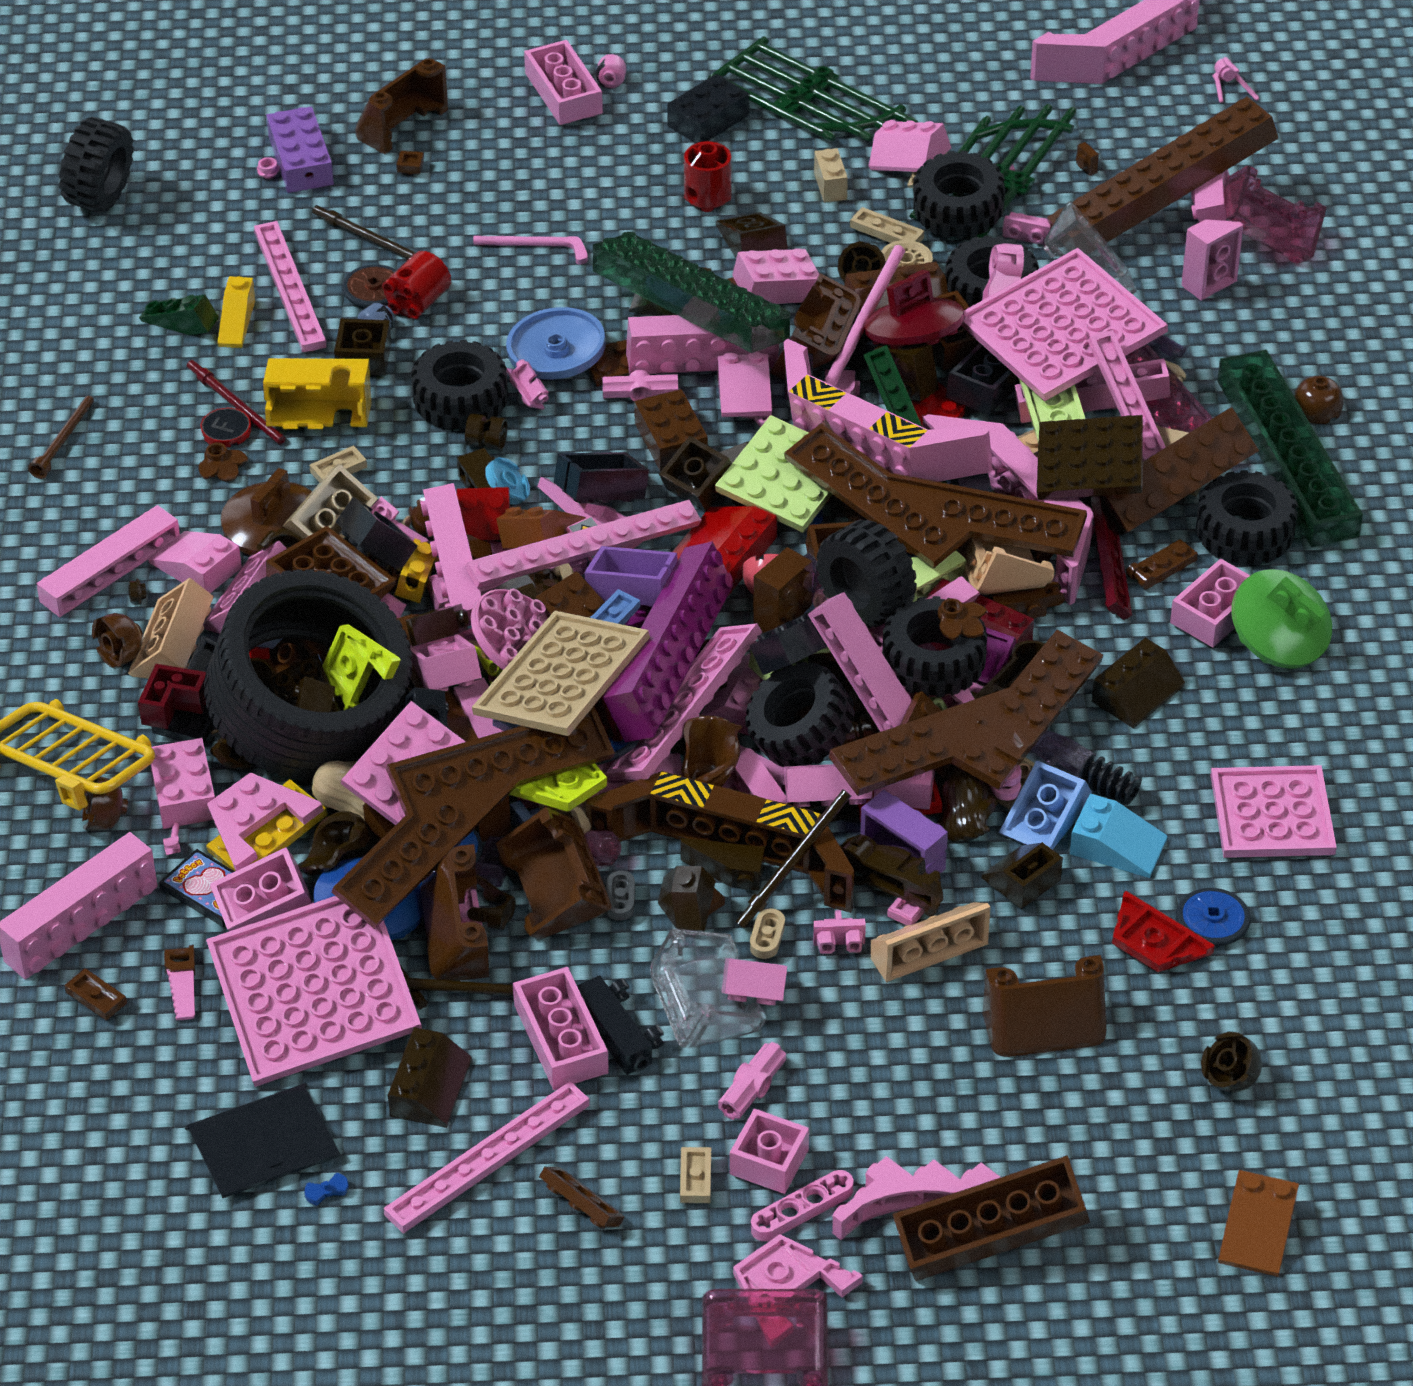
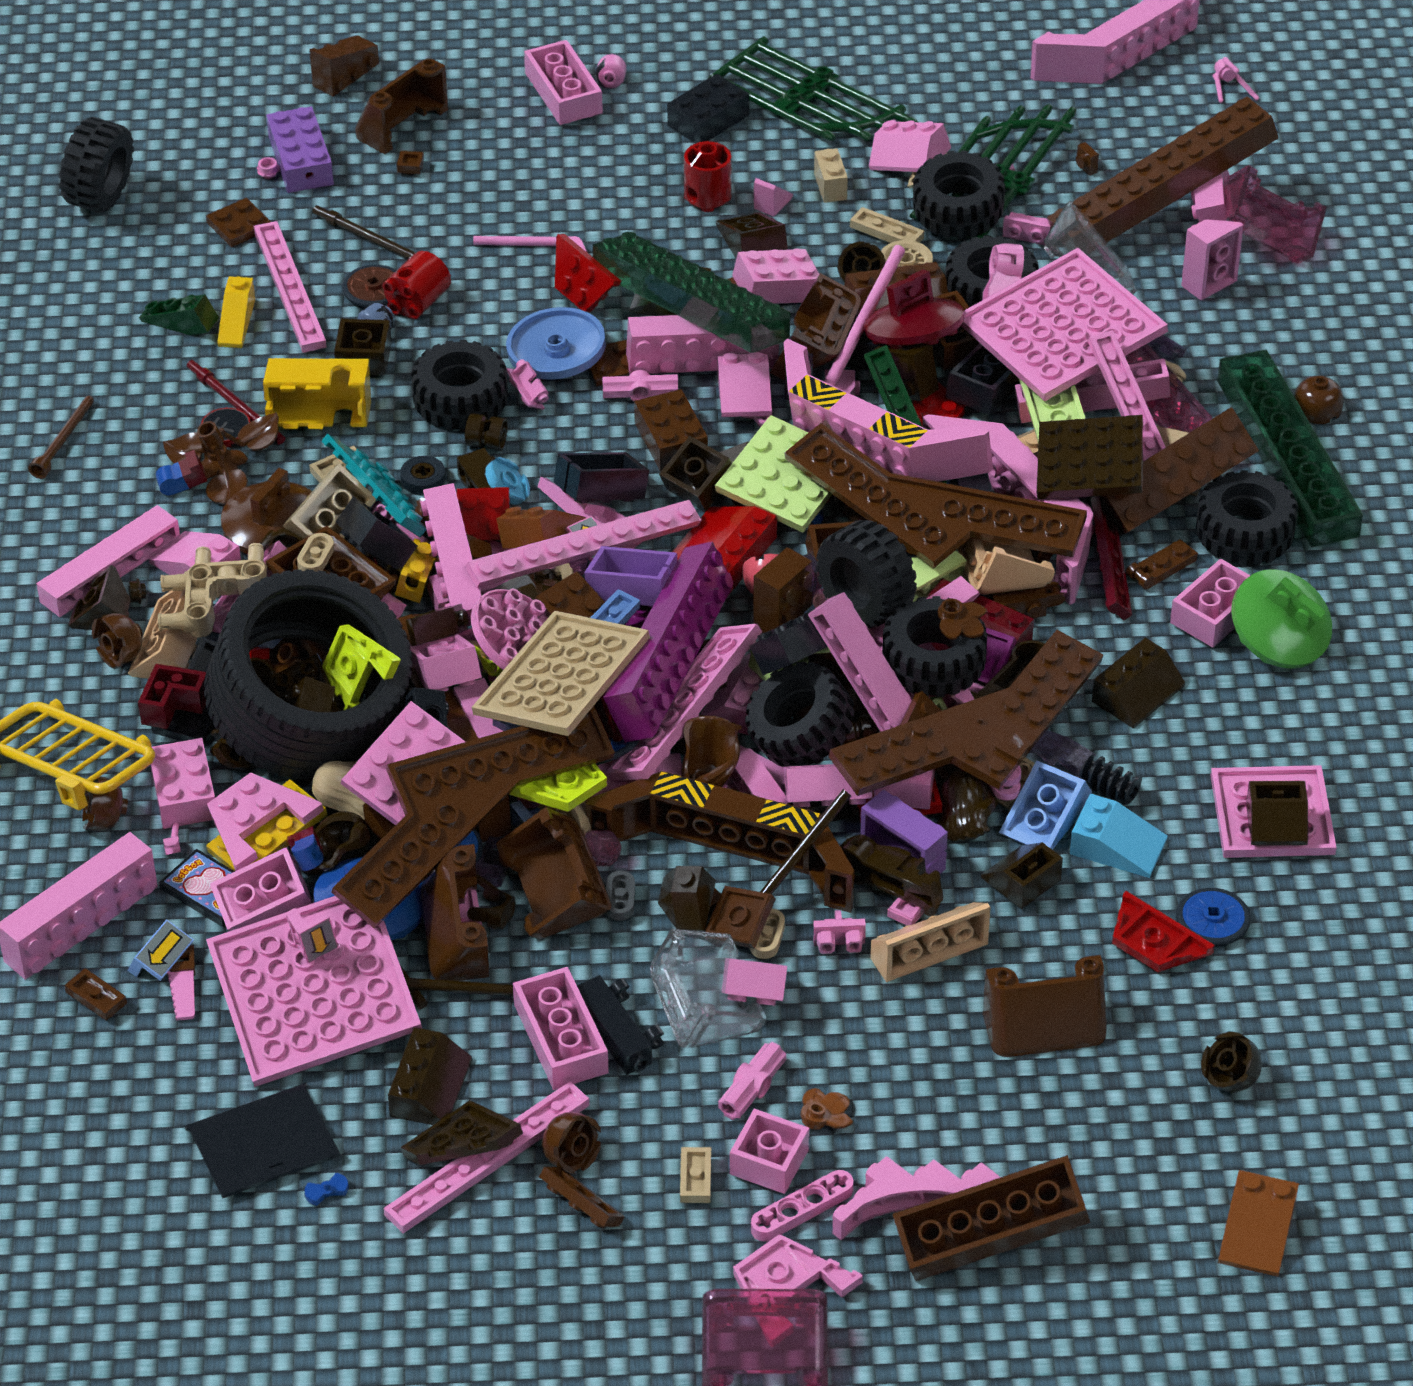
(104, 598): none -> dark brown slope
(161, 951): none -> panel
(181, 475): none -> leg
(207, 582): none -> tan pin
(236, 221): none -> reddish brown plate
(256, 435): none -> reddish brown plant
(306, 848): none -> blue leg
(312, 938): none -> panel
(316, 552): none -> tan plate
(341, 64): none -> reddish brown wedge
(382, 484): none -> teal wing
(415, 467): none -> black bush
(461, 1134): none -> dark brown plate
(571, 1141): none -> reddish brown cylinder
(580, 275): none -> red wing
(729, 863): dark brown slope -> none
(741, 915): none -> reddish brown tile
(769, 197): none -> bright pink slope
(825, 1109): none -> dark orange plate
(1277, 812): none -> dark brown slope

